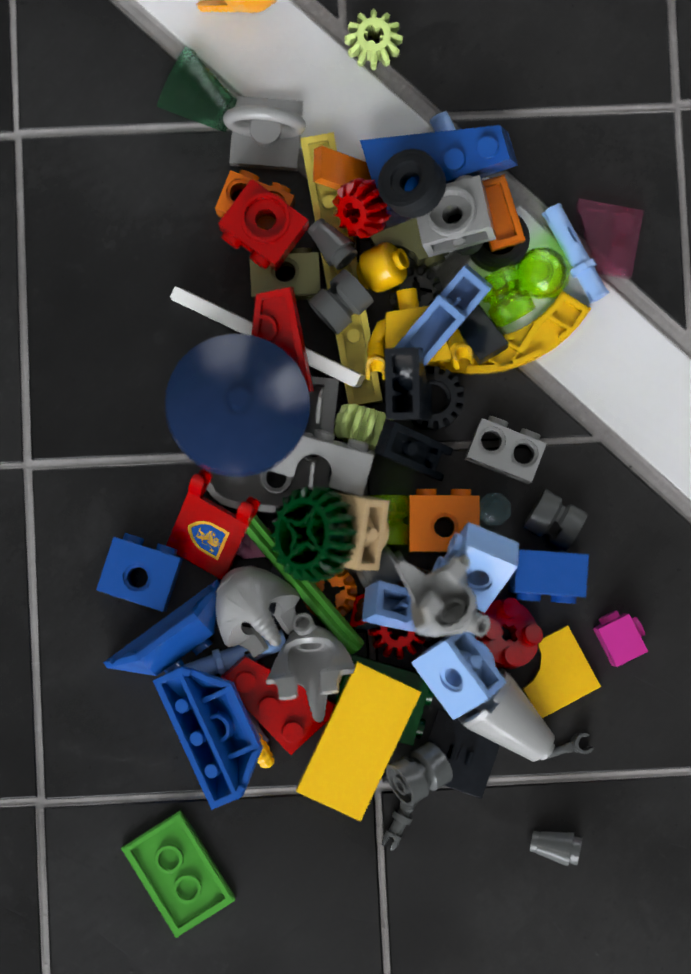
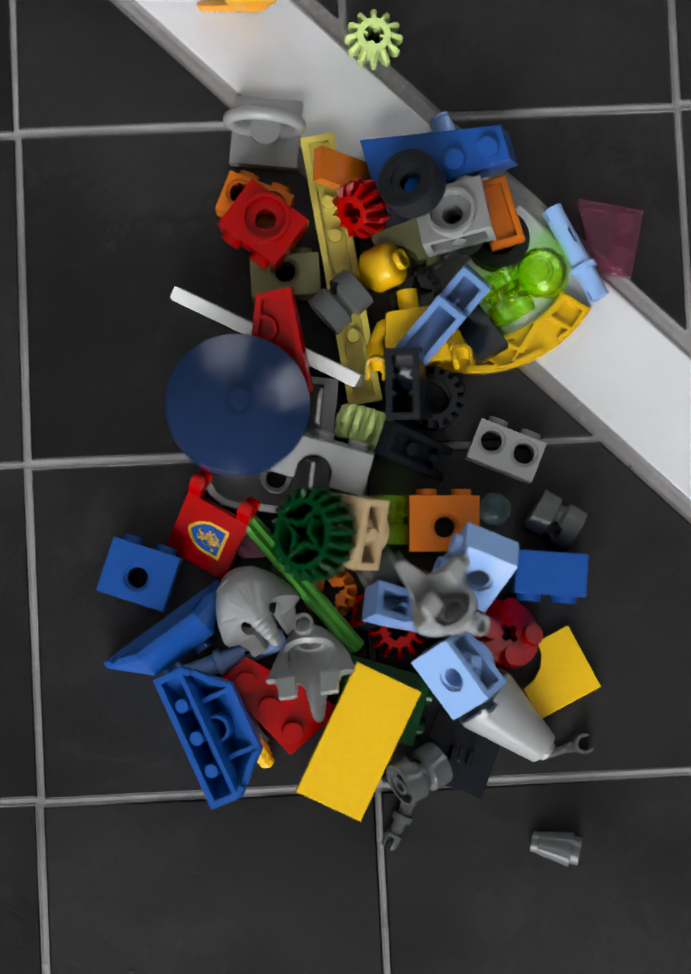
(178, 873): bright green tile -> none
(196, 92): clear green slope -> none
(333, 245): dark grey cone -> none
(620, 637): dark pink brick -> none

